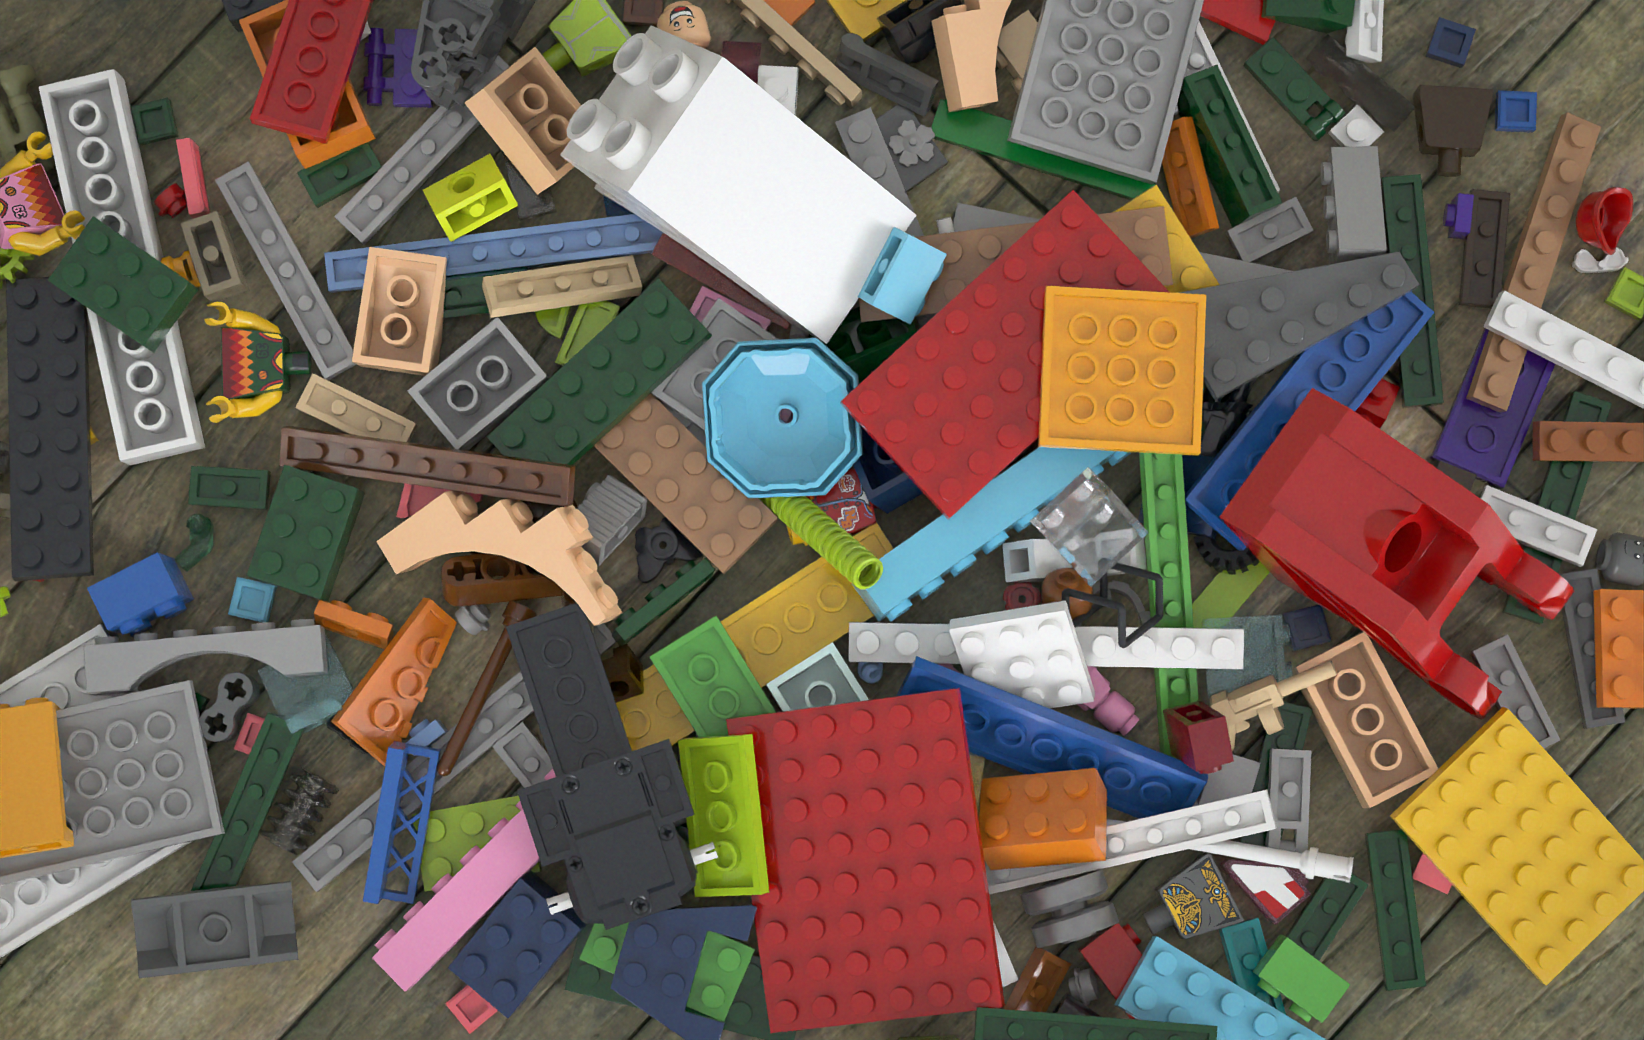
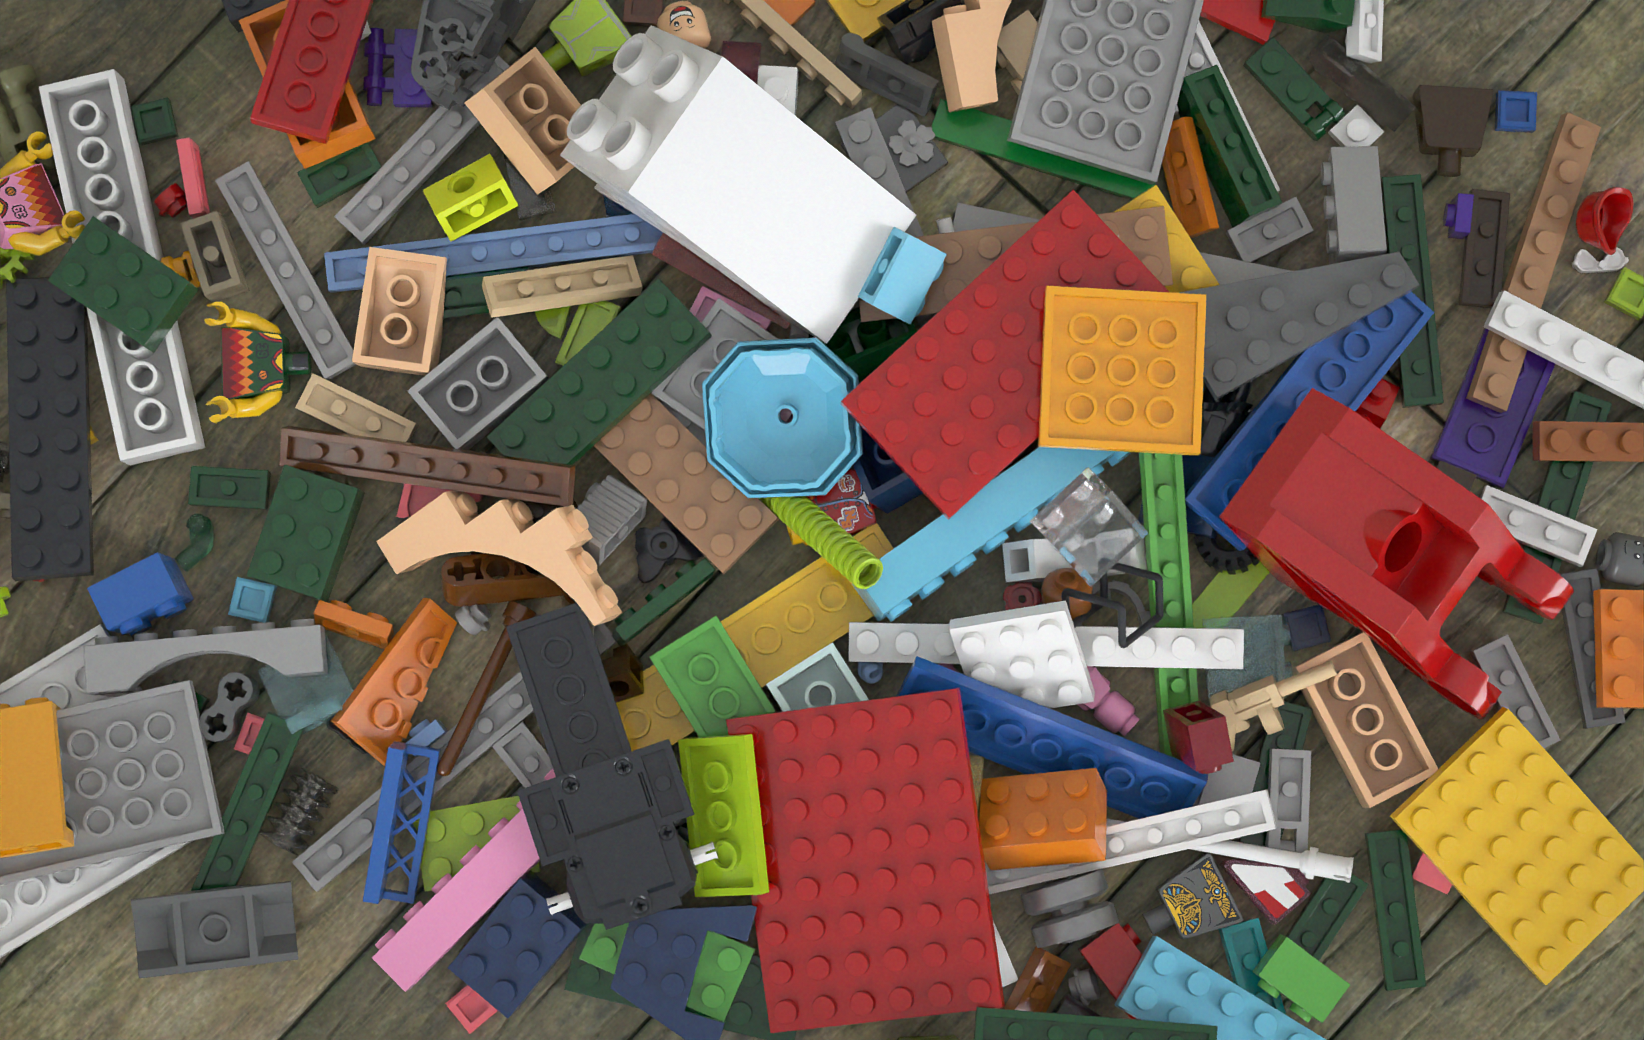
(1450, 42): dark blue plate -> none

